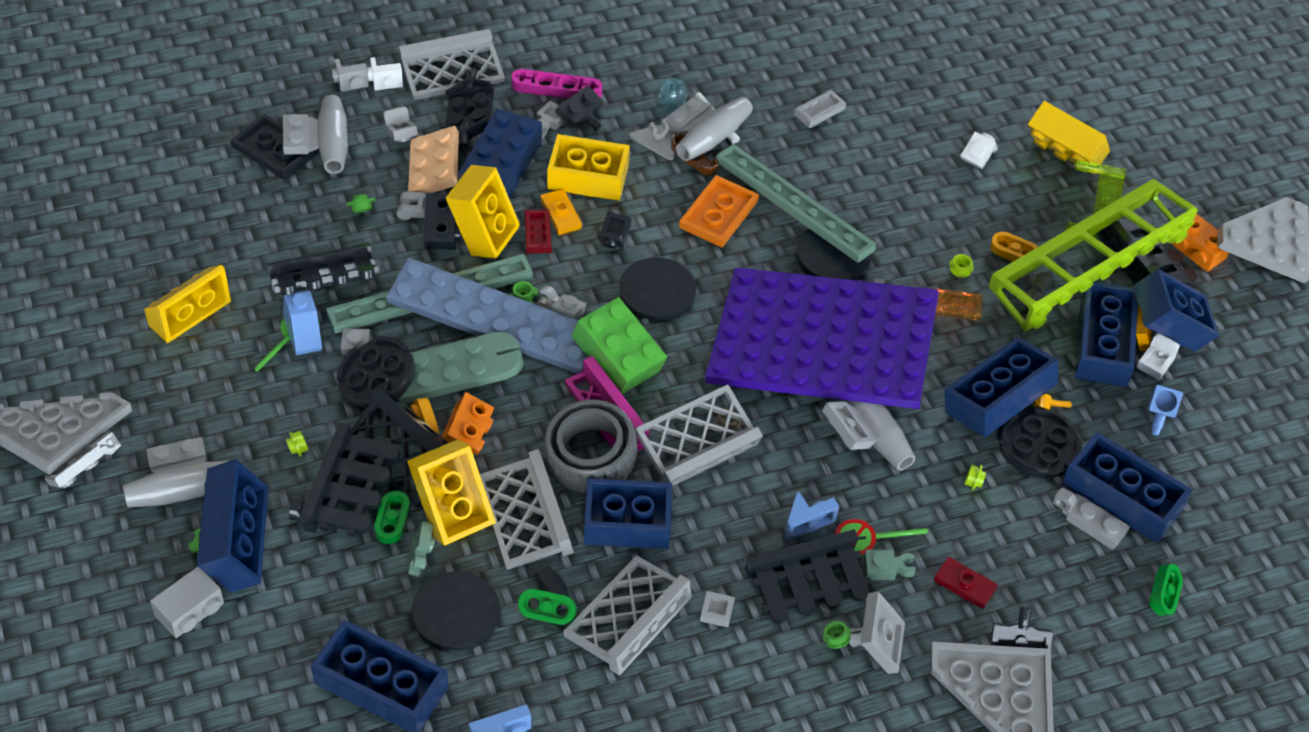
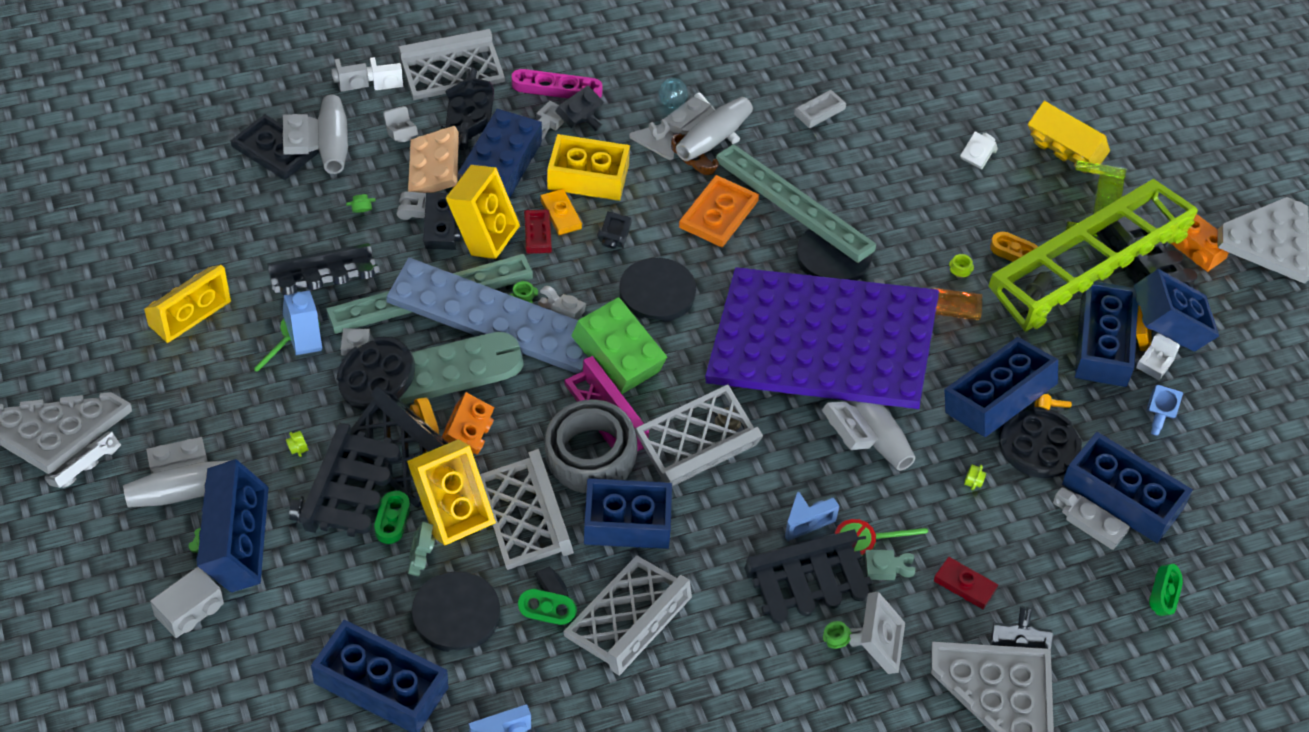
(717, 609): light grey plate -> none

